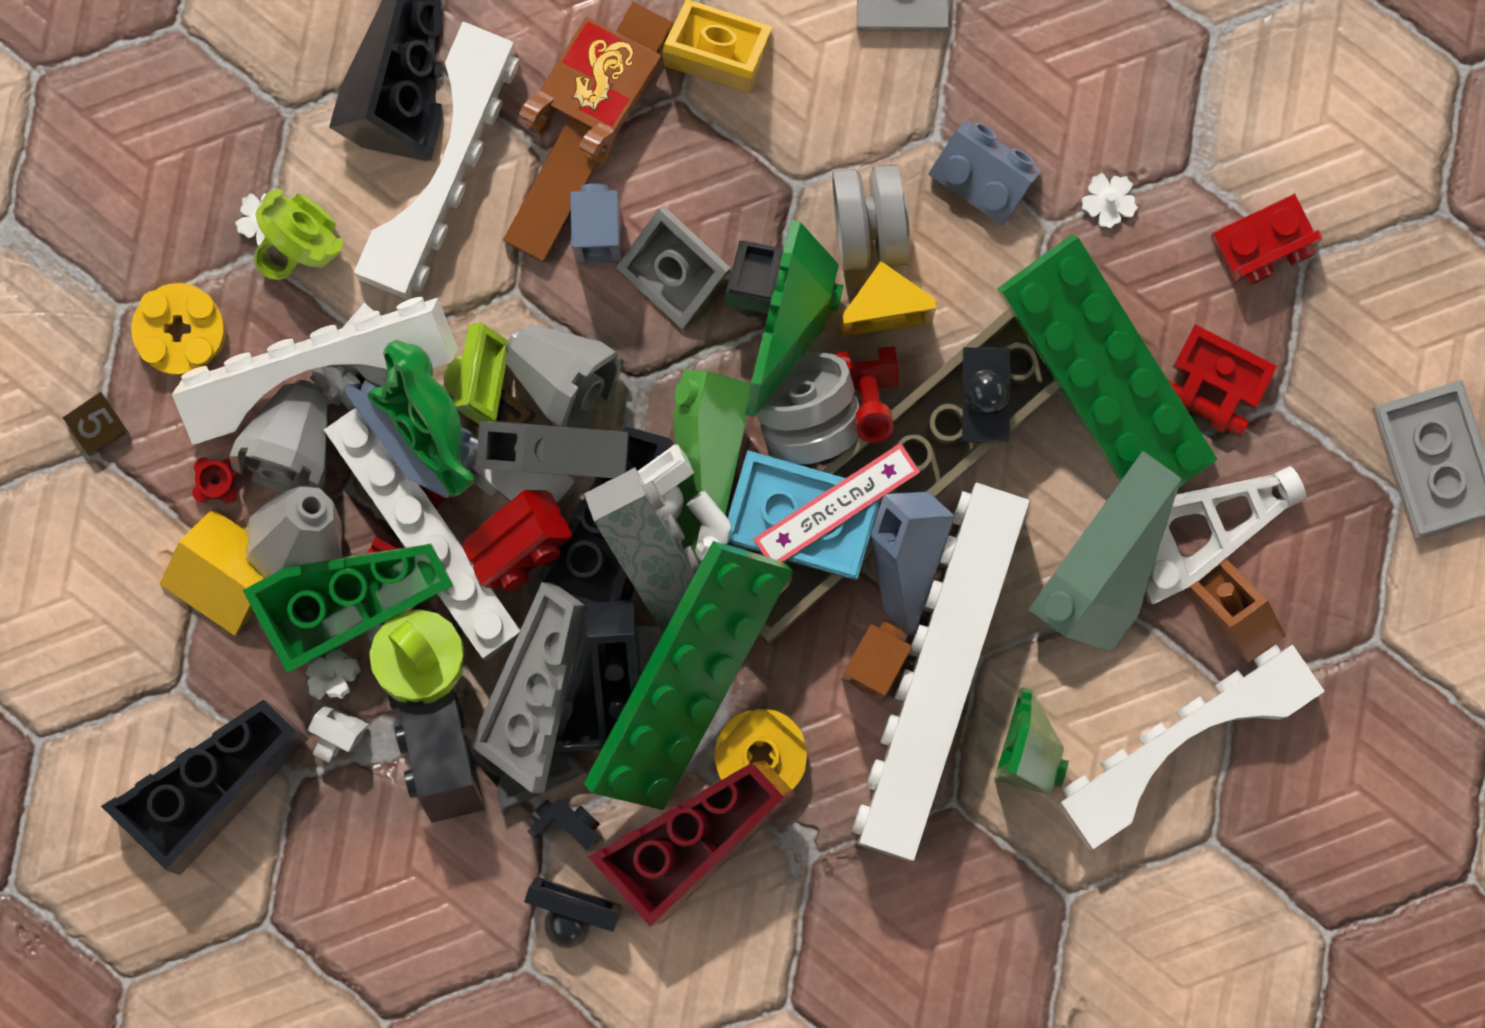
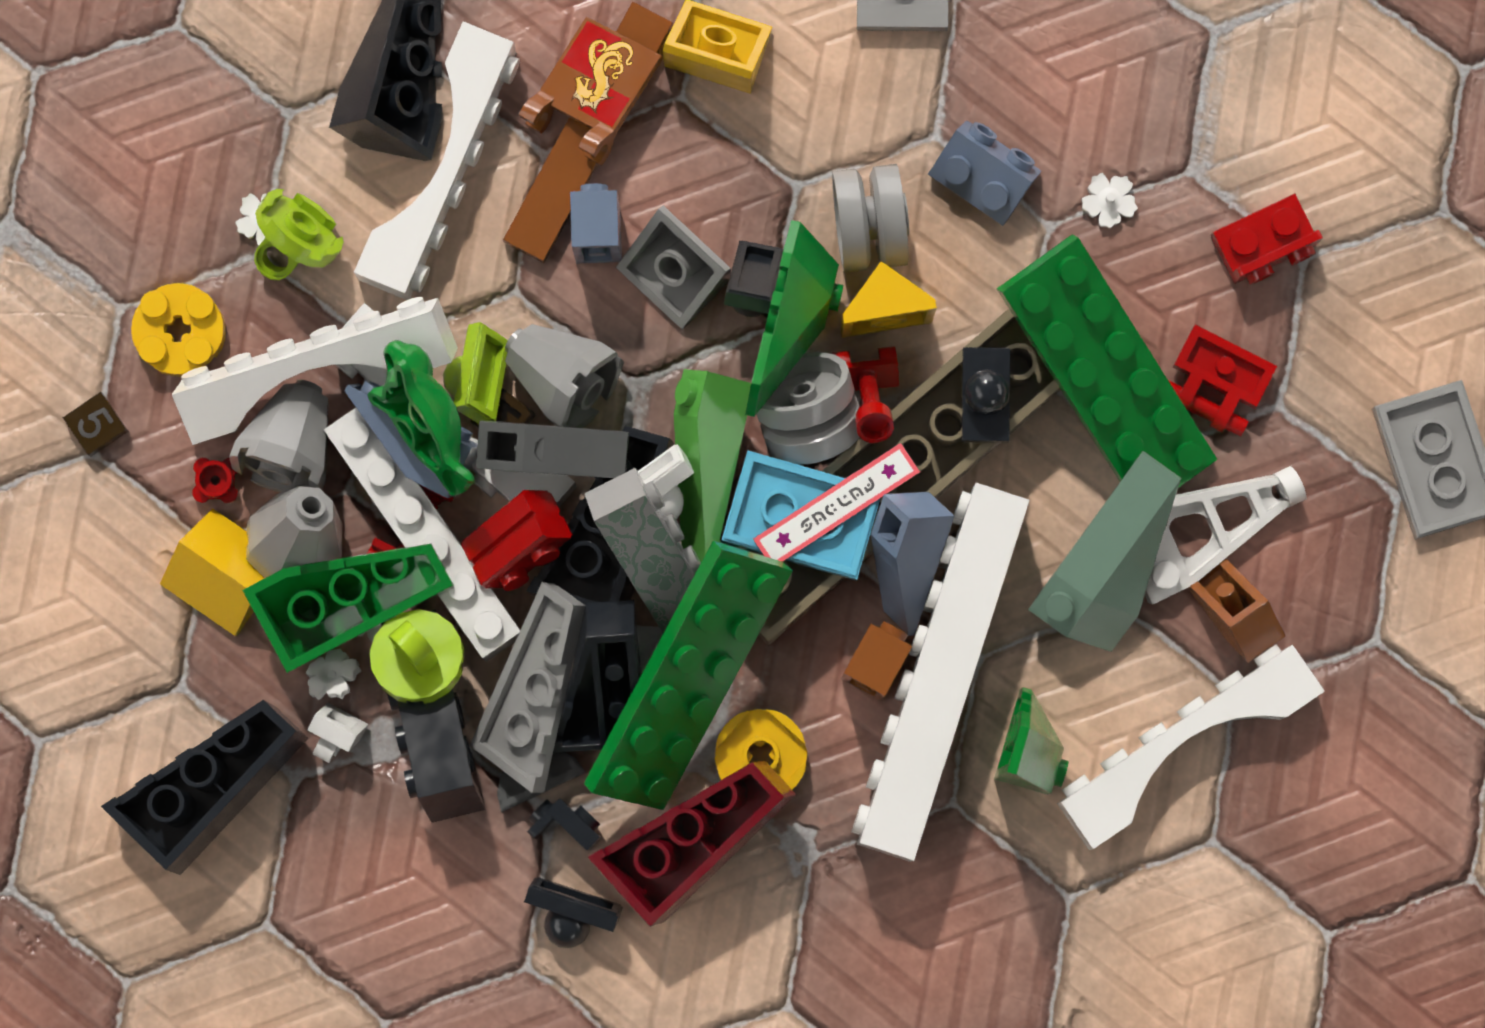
(334, 382): white plant -> none
(714, 523): white arm -> none

